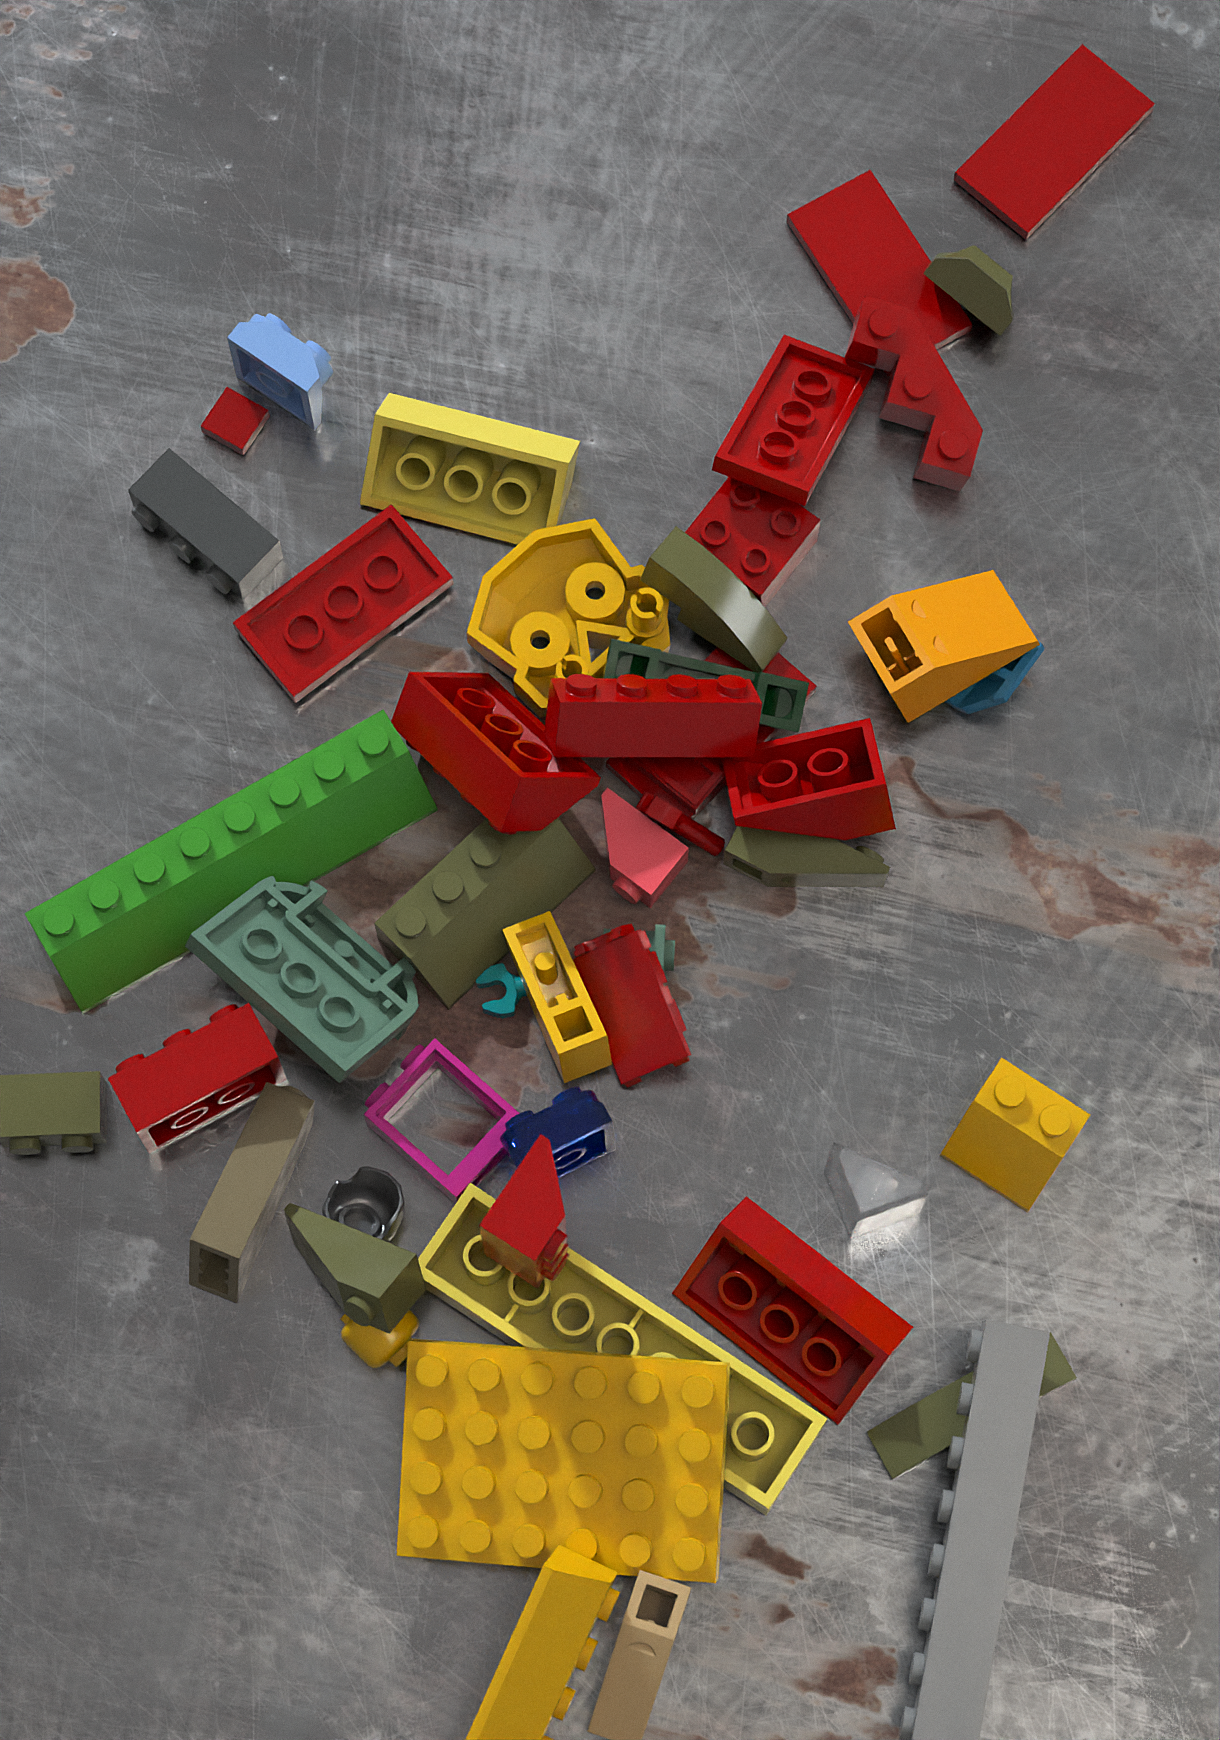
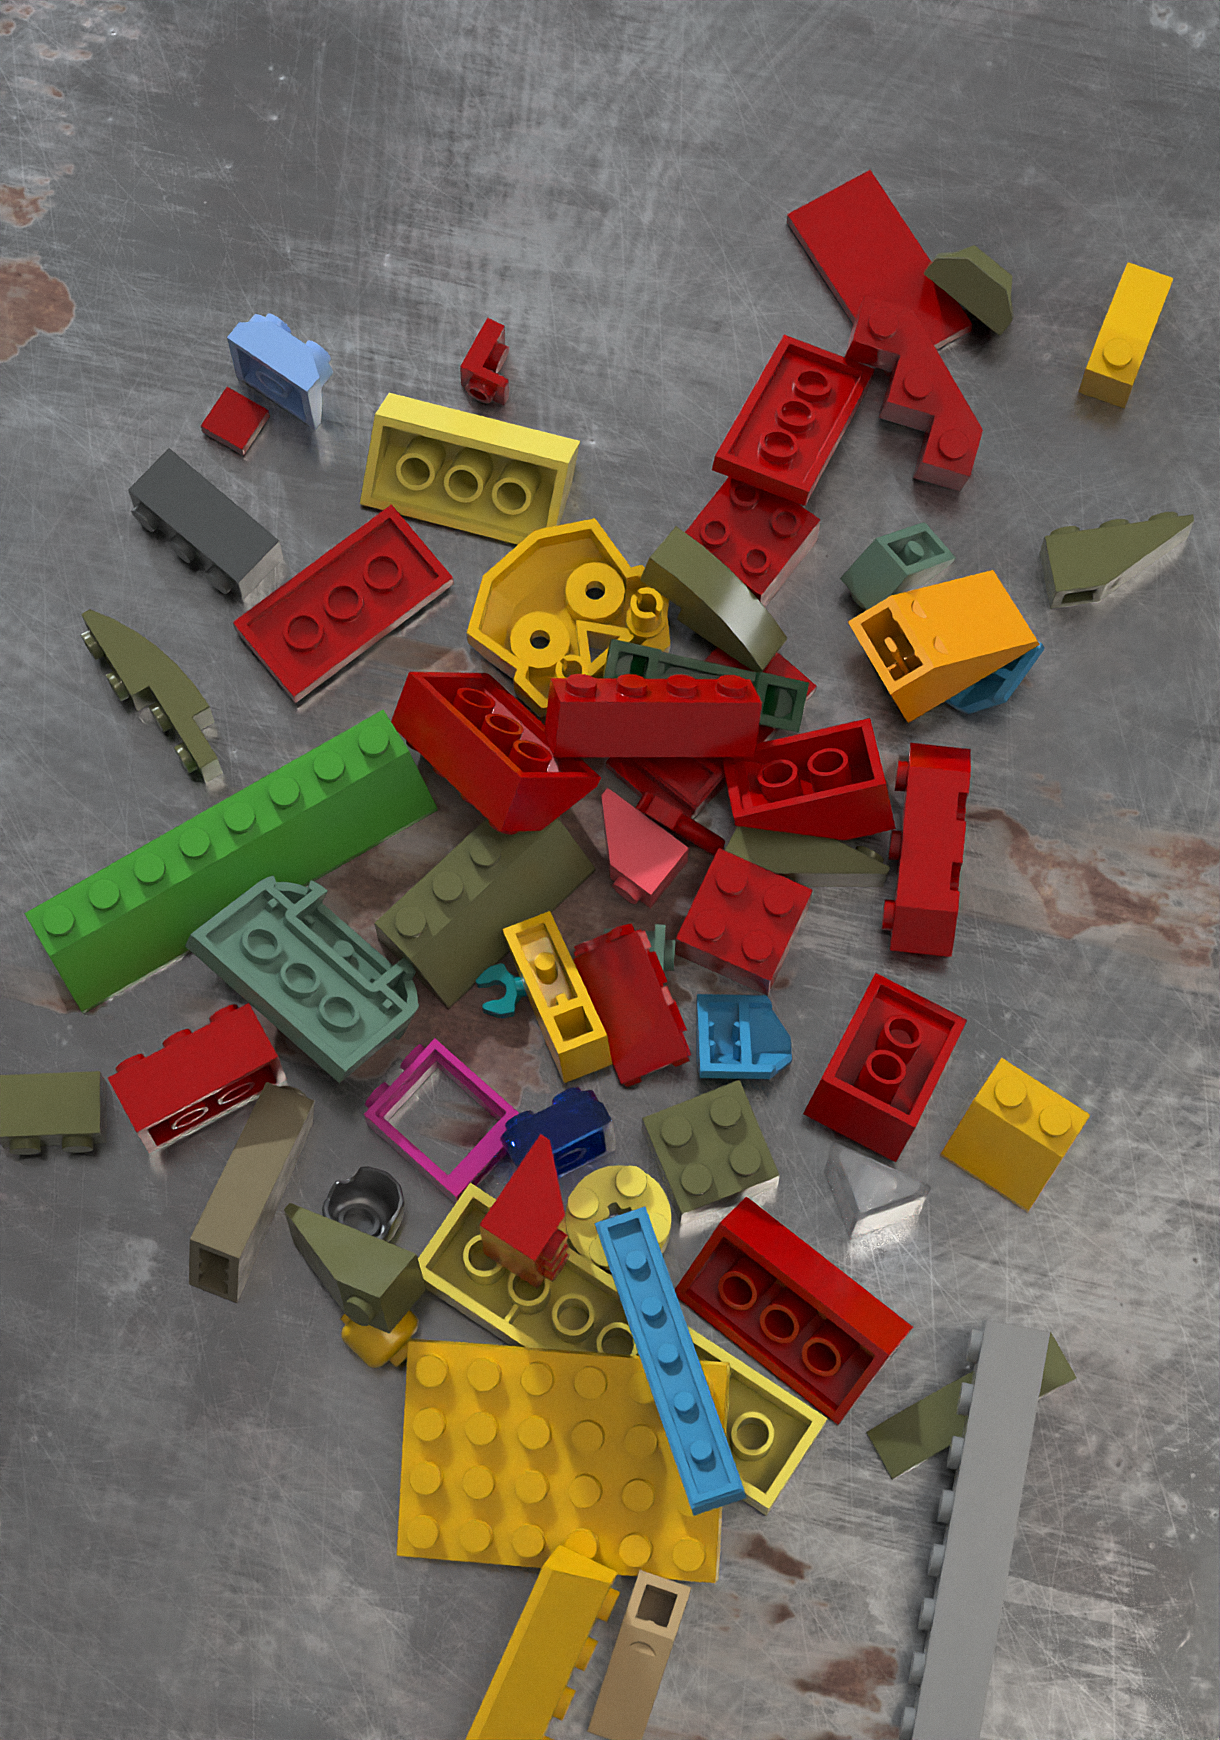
(152, 677): none -> olive slope
(484, 362): none -> red bracket
(612, 1192): none -> light yellow brick
(670, 1362): none -> dark azure tile
(710, 1152): none -> olive brick
(739, 1037): none -> dark azure slope
(743, 921): none -> red brick
(885, 1067): none -> red slope
(896, 564): none -> sand green slope
(928, 849): none -> red brick
(1054, 141): red tile -> none
(1097, 561): none -> olive slope
(1125, 335): none -> yellow slope

